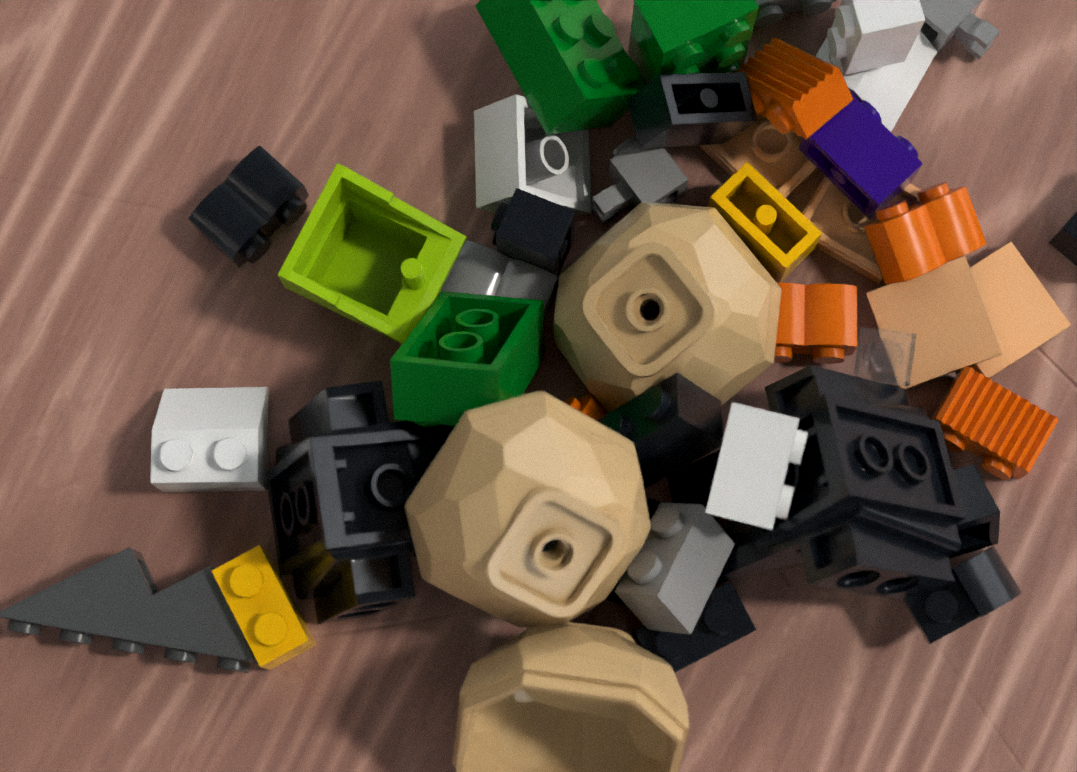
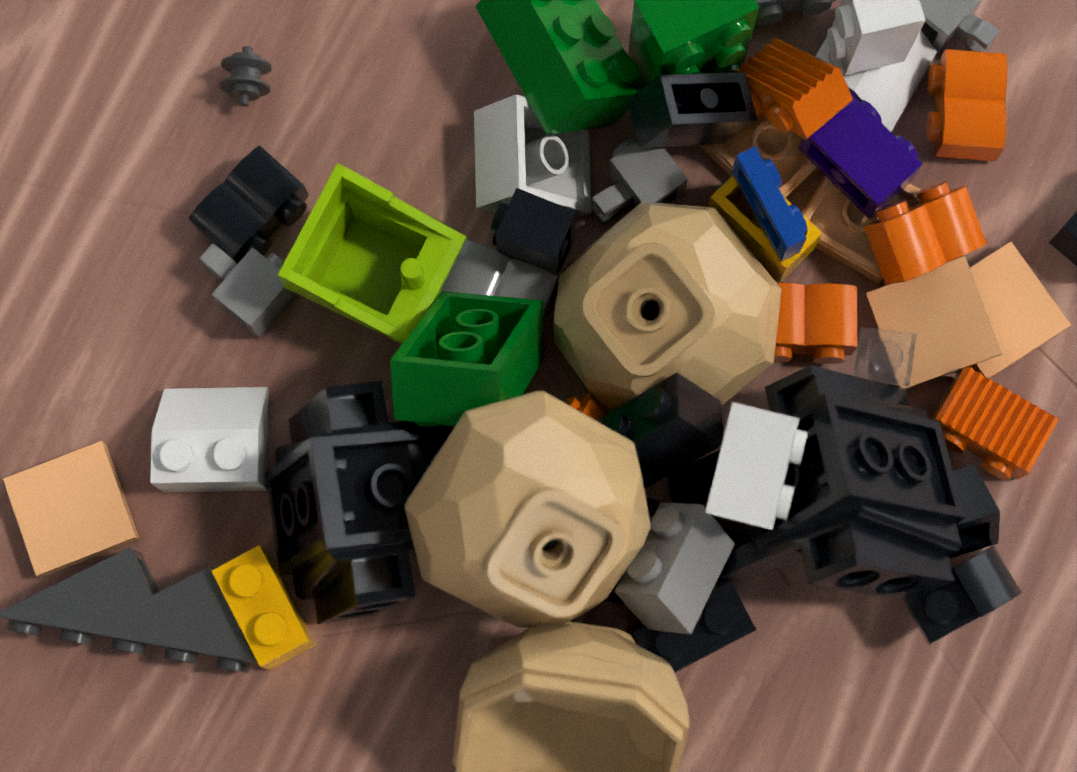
(71, 509): none -> light nougat tile
(245, 76): none -> dark grey wheel
(250, 288): none -> light grey brick
(760, 186): none -> blue plate
(968, 105): none -> orange brick

